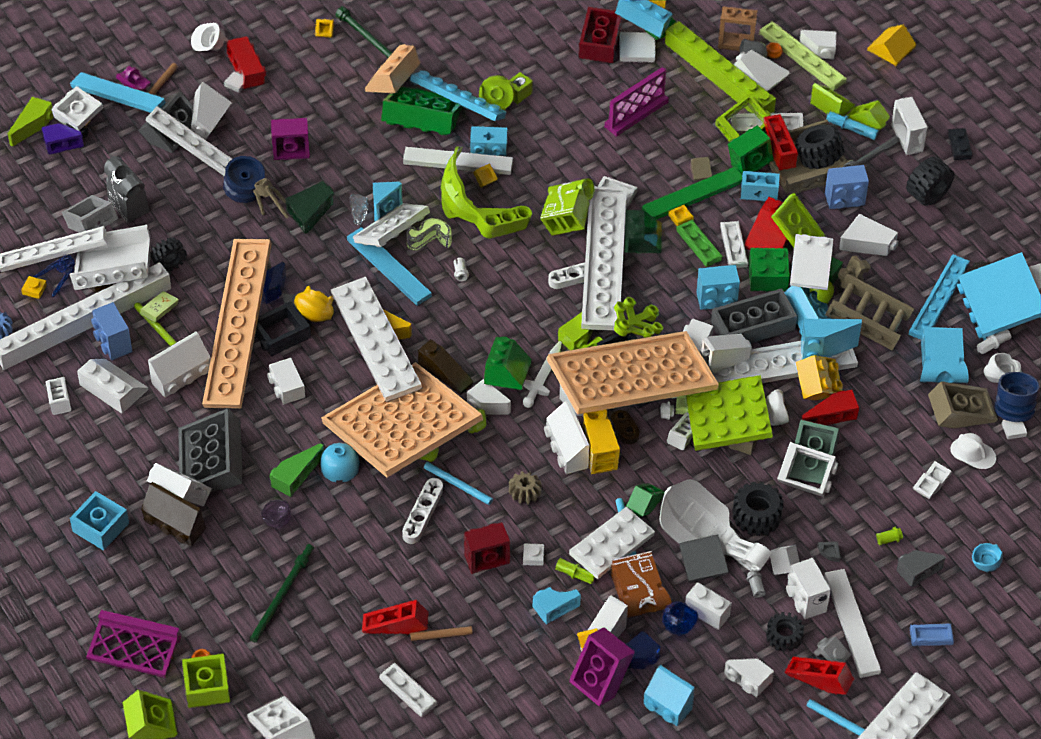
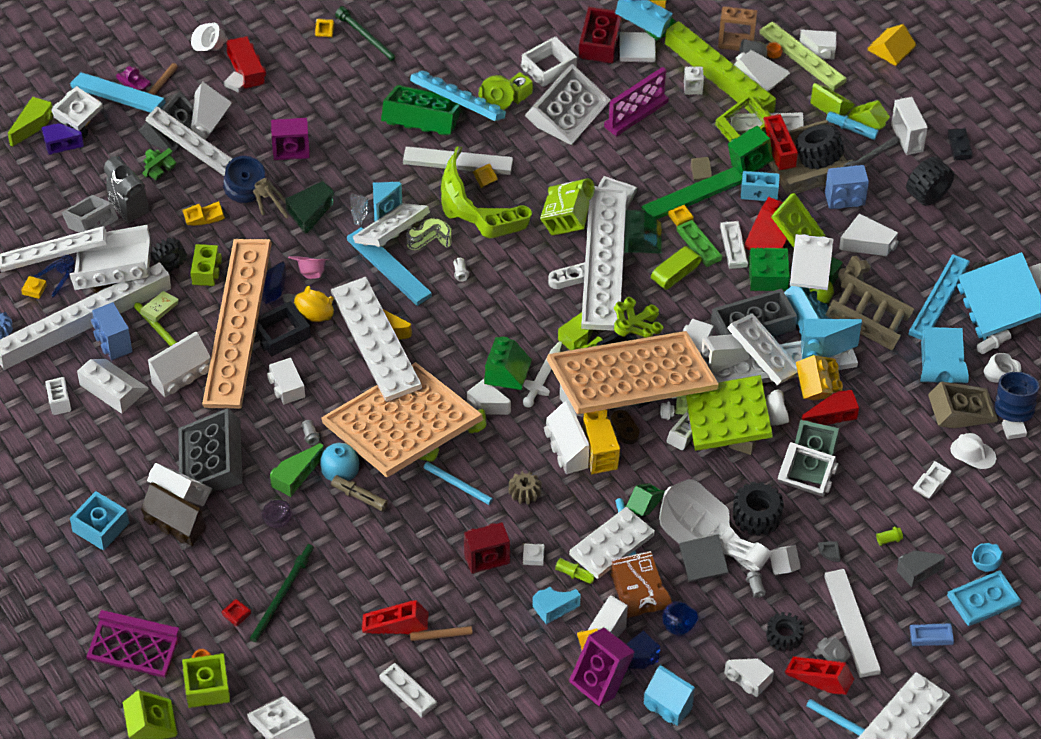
(155, 160): none -> bright green hips
(203, 215): none -> yellow slope
(205, 265): none -> lime brick
(236, 612): none -> red tile
(310, 267): none -> bright pink piece
(311, 436): none -> light grey pin
(340, 483): none -> dark tan pin
(394, 70): light nougat slope -> none
(425, 511): white beam -> none
(443, 366): dark brown slope -> none
(488, 140): medium azure brick -> none
(550, 47): none -> white window
(568, 106): none -> white slope
(676, 267): none -> lime beam
(693, 80): none -> white brick
(709, 605): white brick -> none
(717, 286): medium azure brick -> none
(764, 348): none -> white plate
(808, 588): white brick -> none
(984, 598): none -> medium azure tile

